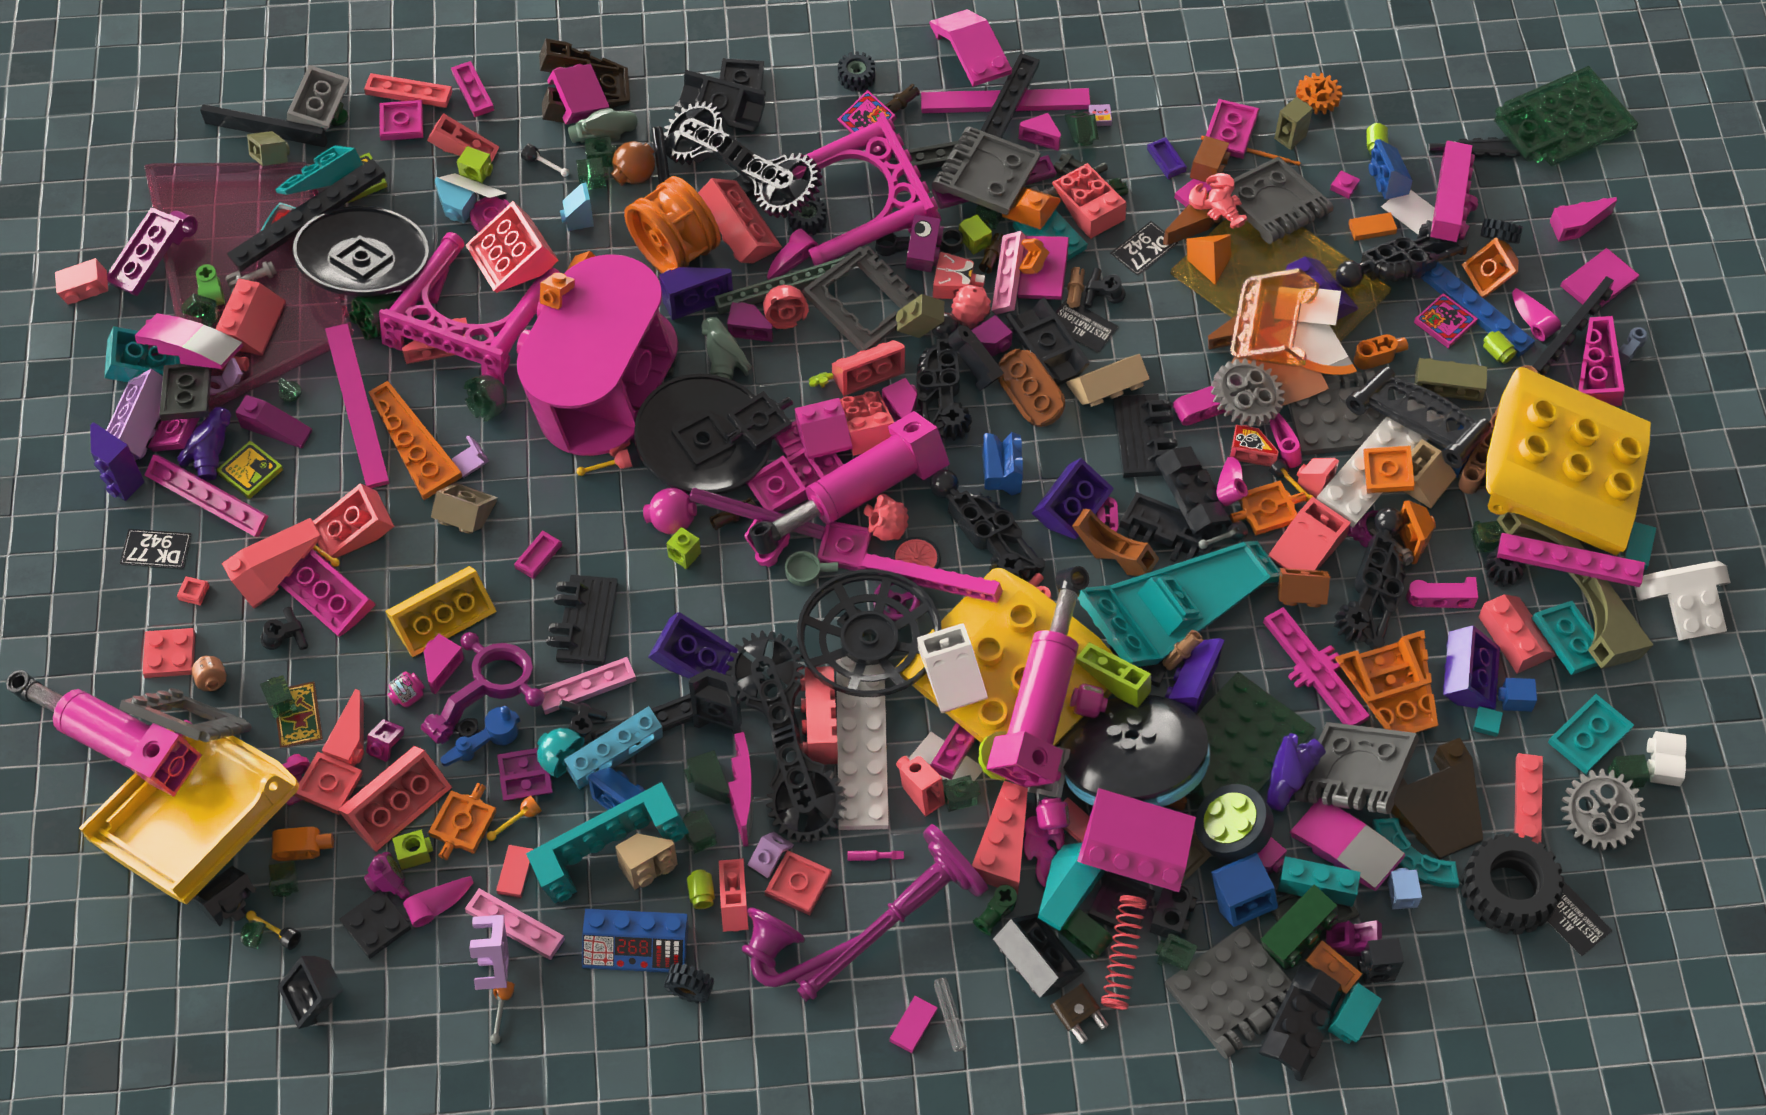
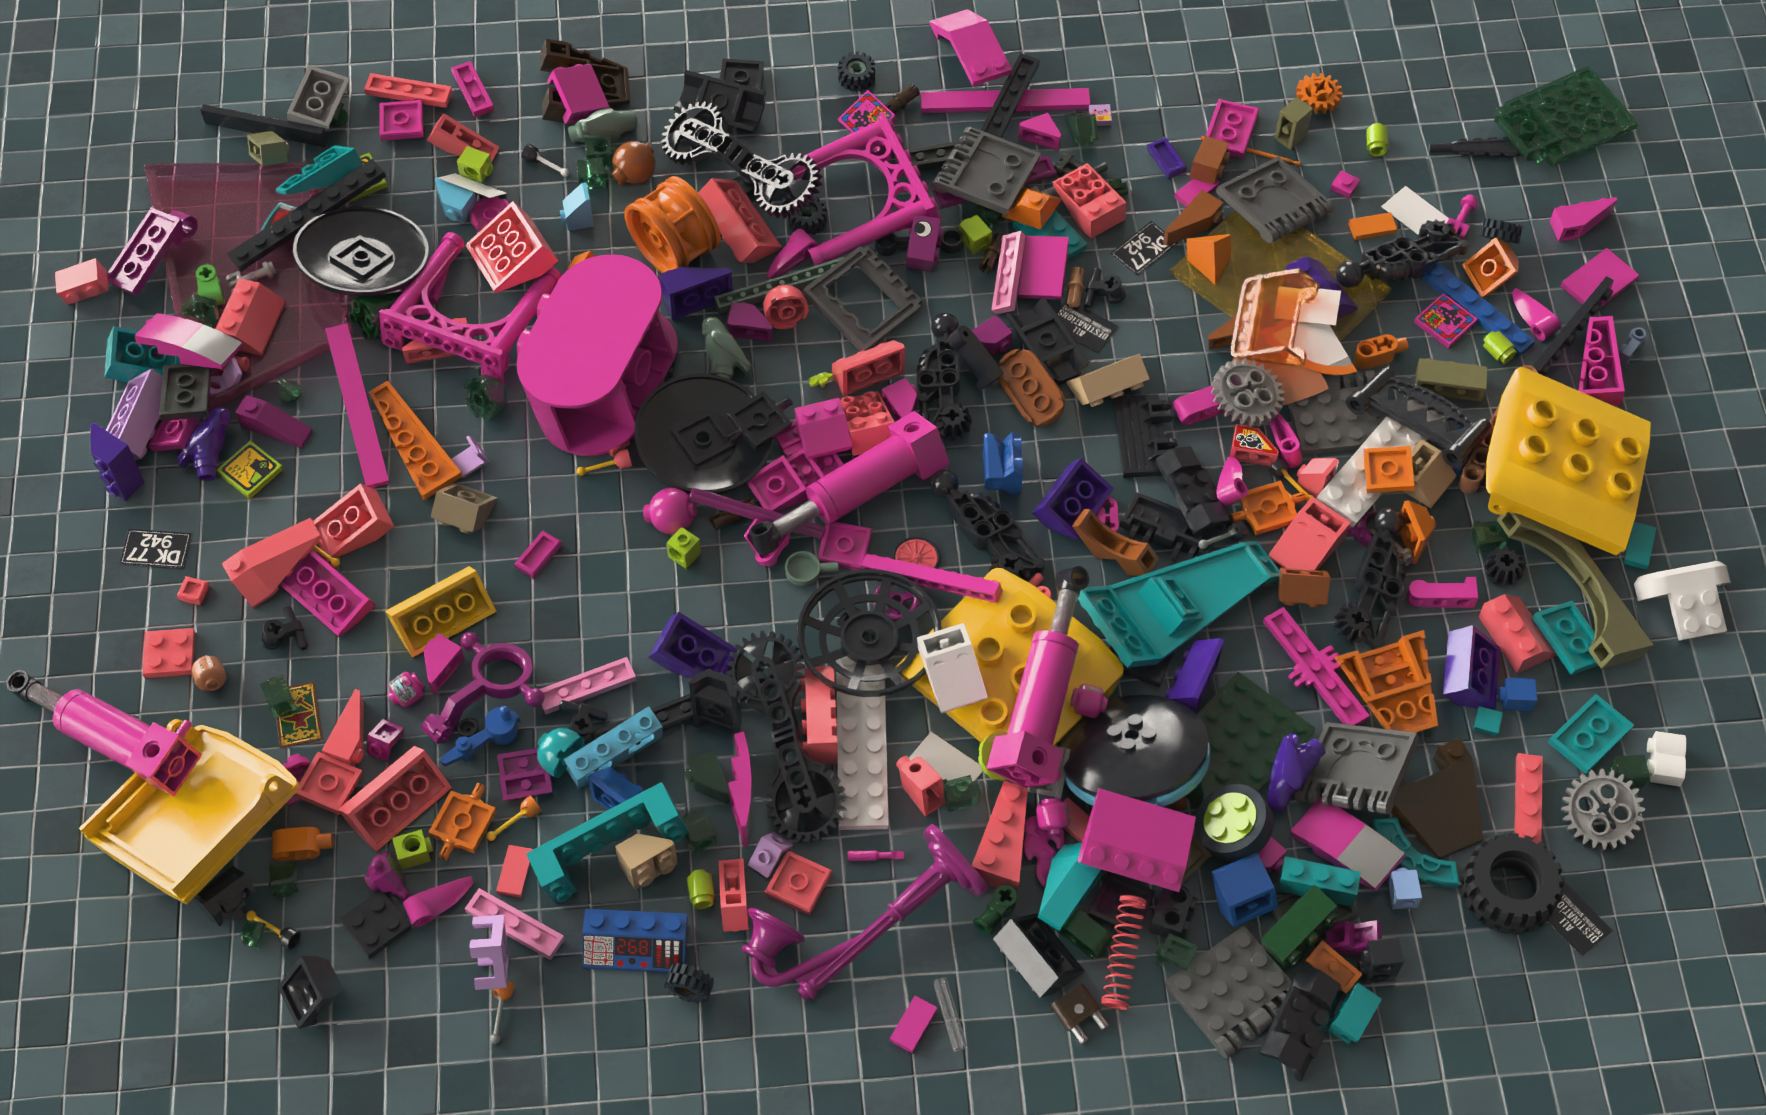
(149, 707): dark grey hinge -> none
(206, 495): dark pink plate -> none
(554, 288): orange bracket -> none
(587, 623): black hinge -> none
(660, 154): black axle -> none
(887, 518): coral animal -> none
(920, 316): olive brick -> none
(953, 274): coral torso -> none
(953, 752): dark pink tile -> none
(971, 305): coral animal -> none
(1035, 257): orange bracket -> none
(1116, 674): lime slope -> none
(1183, 649): medium nougat axle -> none
(1219, 199): coral animal -> none
(1389, 171): blue slope -> none
(1451, 192): dark pink brick -> none
(1571, 560): dark pink plate -> none

